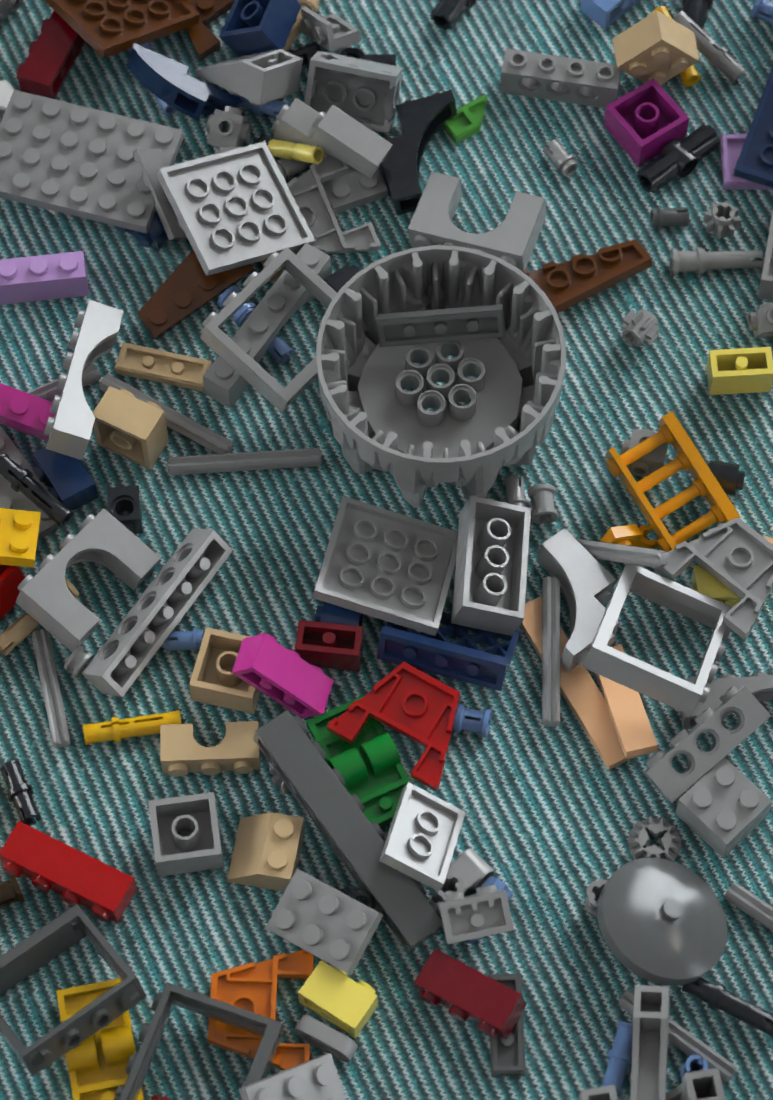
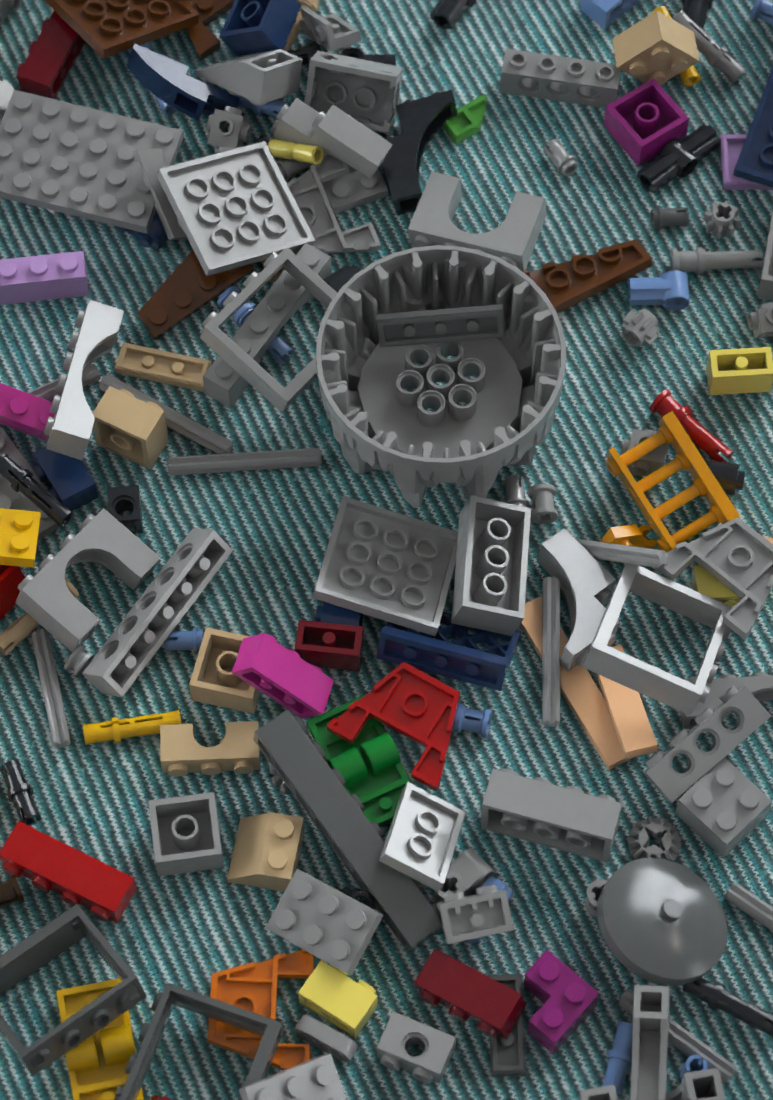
(404, 1032): none -> light grey brick
(550, 814): none -> light grey brick
(565, 1001): none -> magenta brick
(668, 290): none -> medium blue piece
(698, 434): none -> red pin

